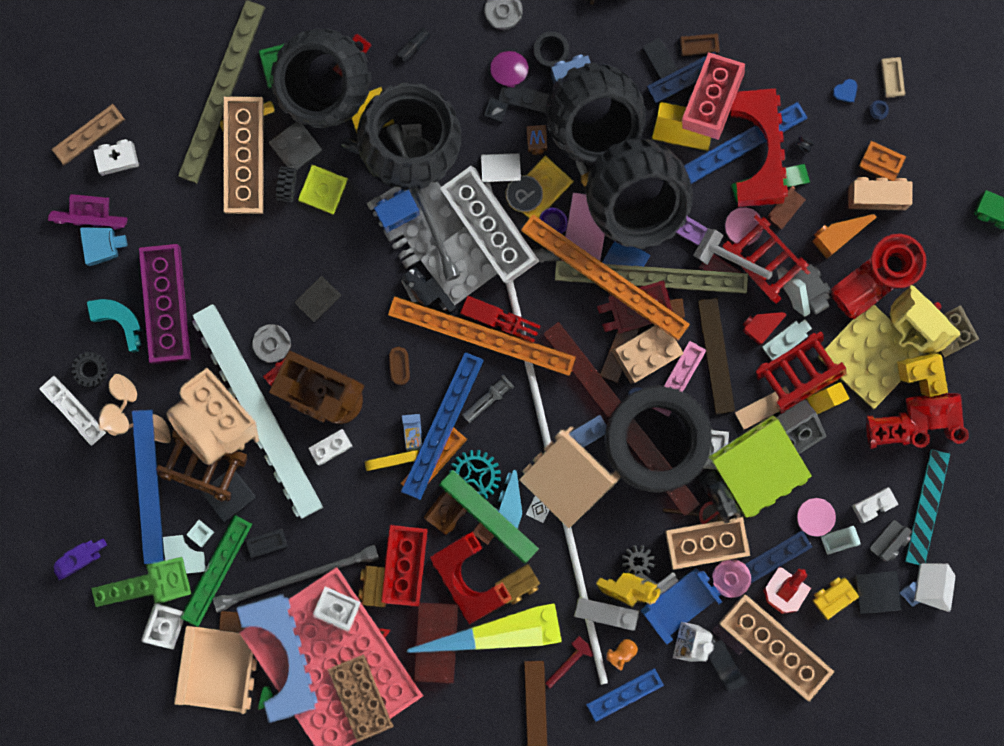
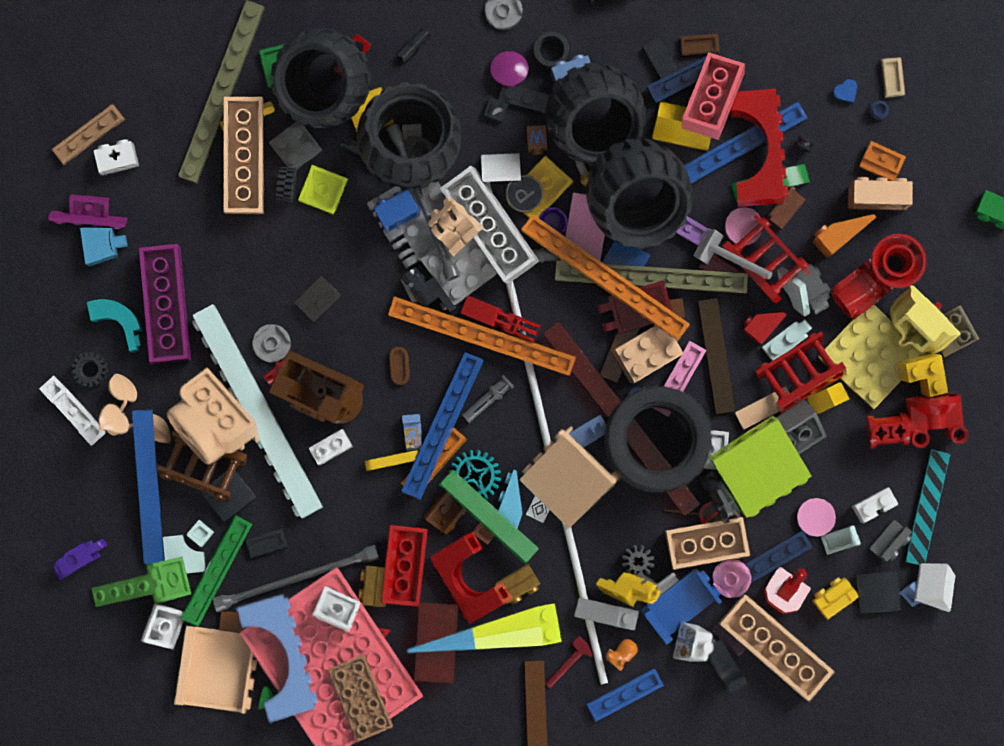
(447, 219): none -> light nougat hips

